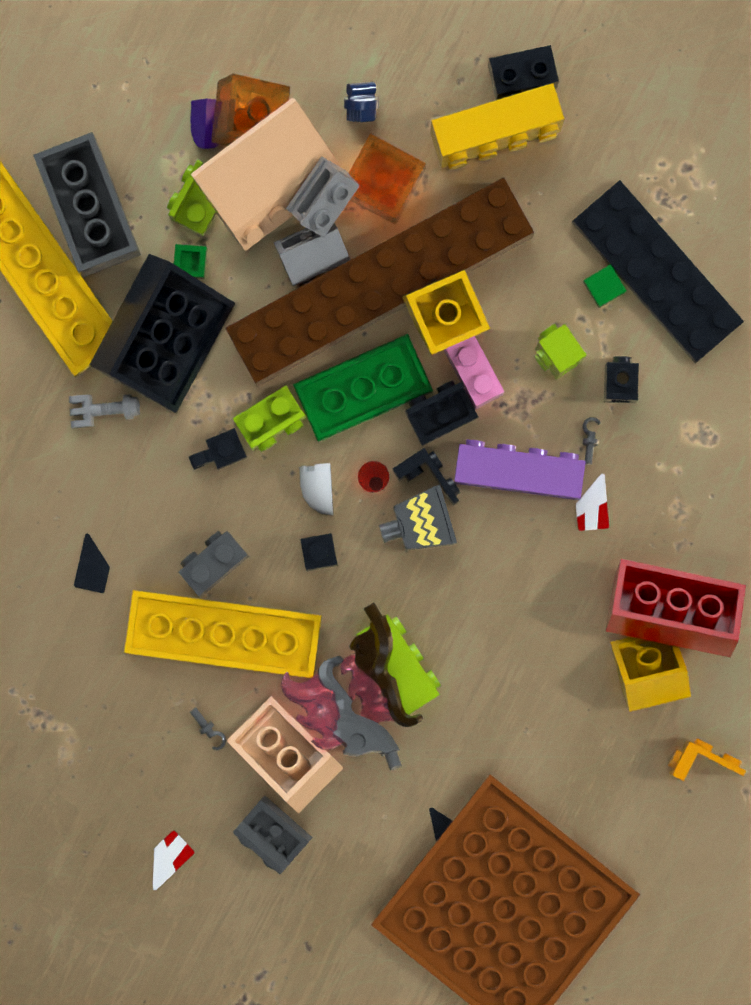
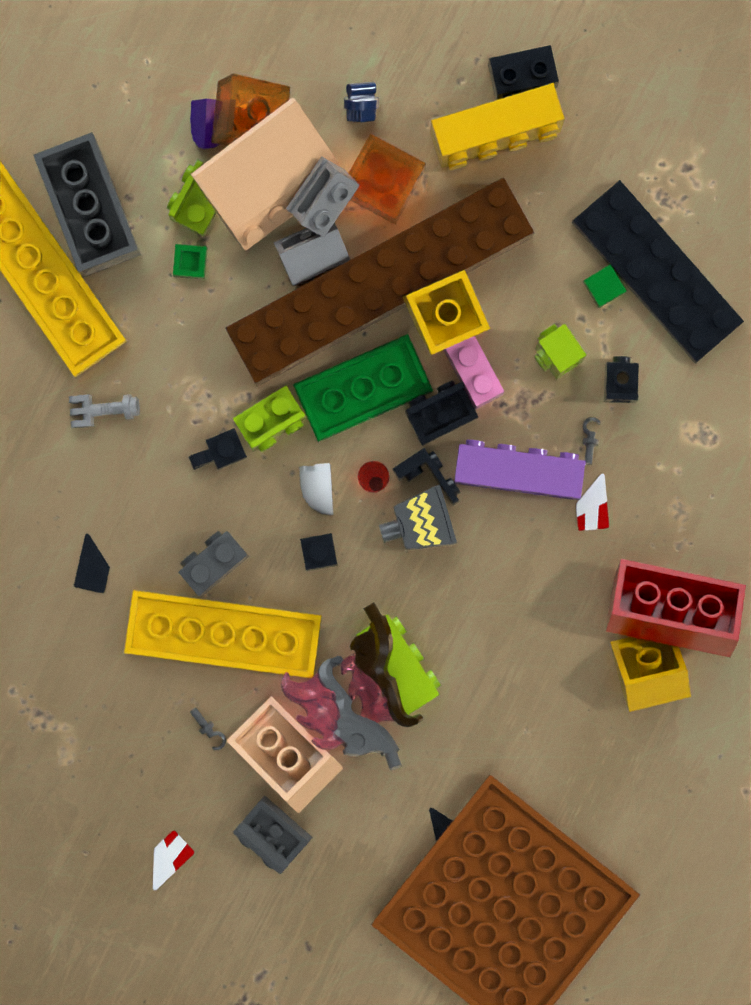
(162, 333): black slope -> none
(682, 760): light orange bracket -> none

